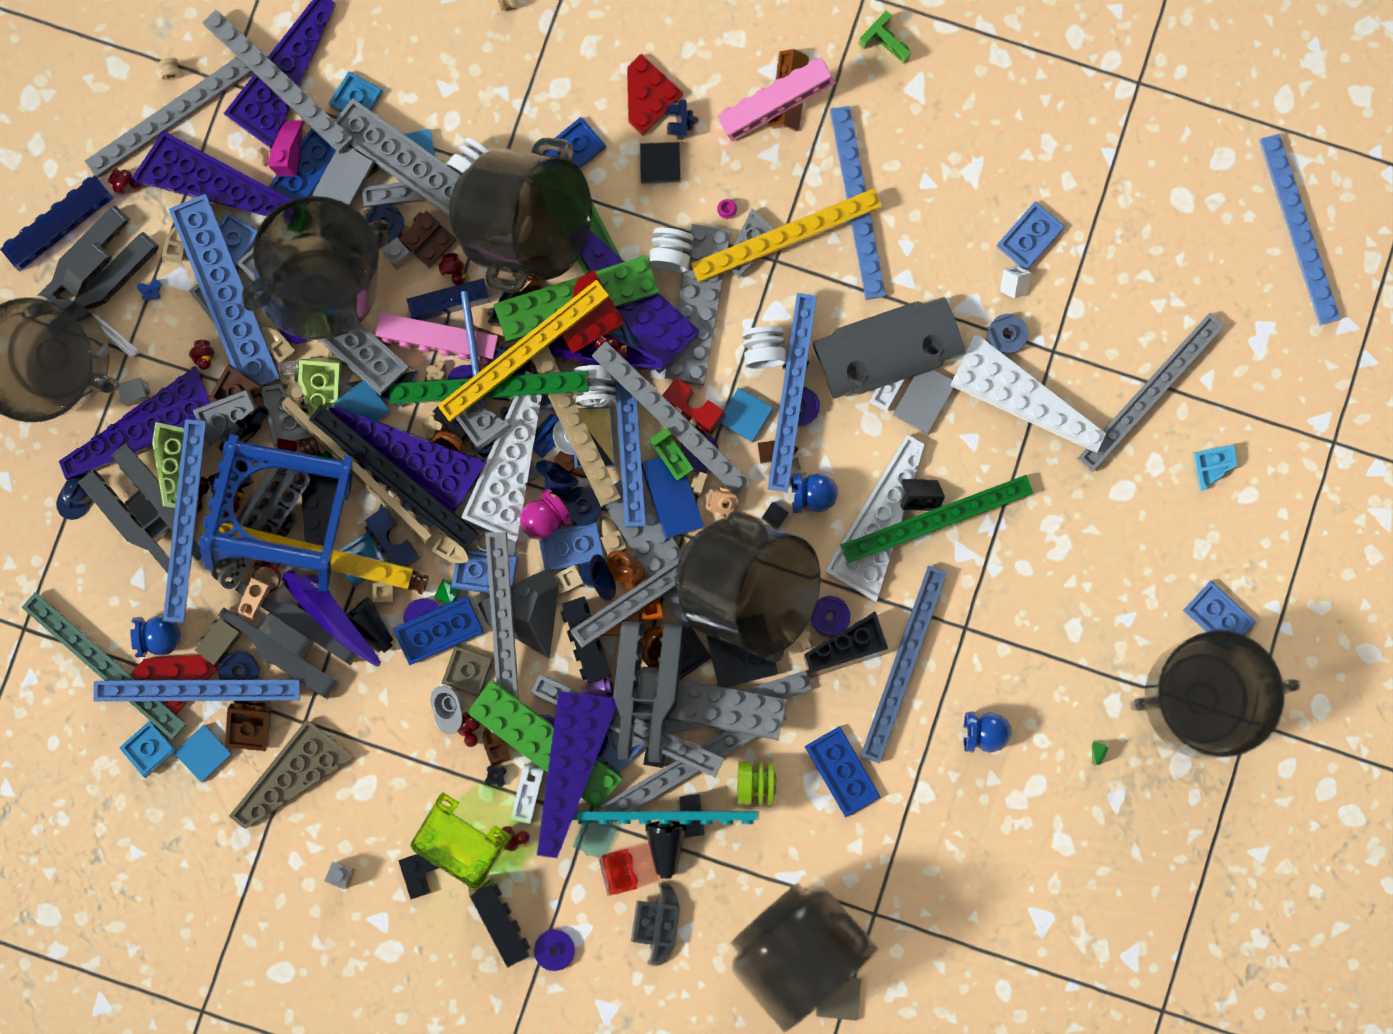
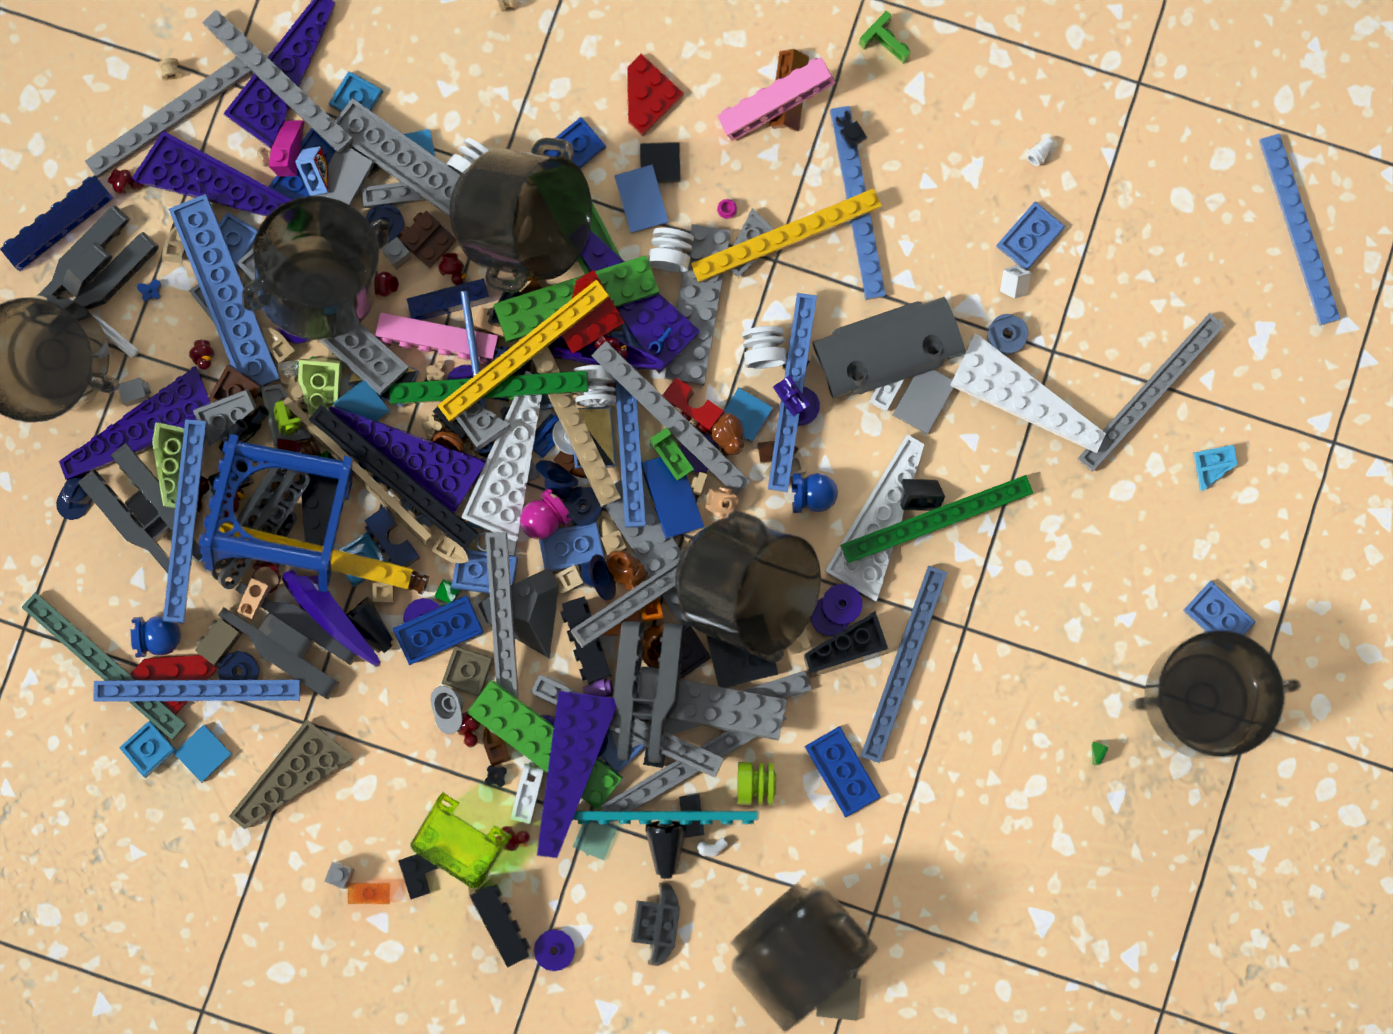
(247, 726): reddish brown plate -> none
(283, 420): none -> lime bracket
(313, 170): none -> light blue slope
(368, 893): none -> clear orange plate
(386, 284): none -> dark red animal
(618, 872): clear red bracket -> none
(641, 198): none -> medium blue tile
(660, 341): none -> blue hand
(684, 119): dark blue hips -> none
(711, 850): none -> white arm
(728, 434): none -> dark orange hair
(775, 515): black plate -> none
(791, 396): none -> dark purple hips
(839, 614): none -> dark purple plate
(851, 132): none -> black plate
(988, 732): blue tile -> none
(1039, 152): none -> white cone

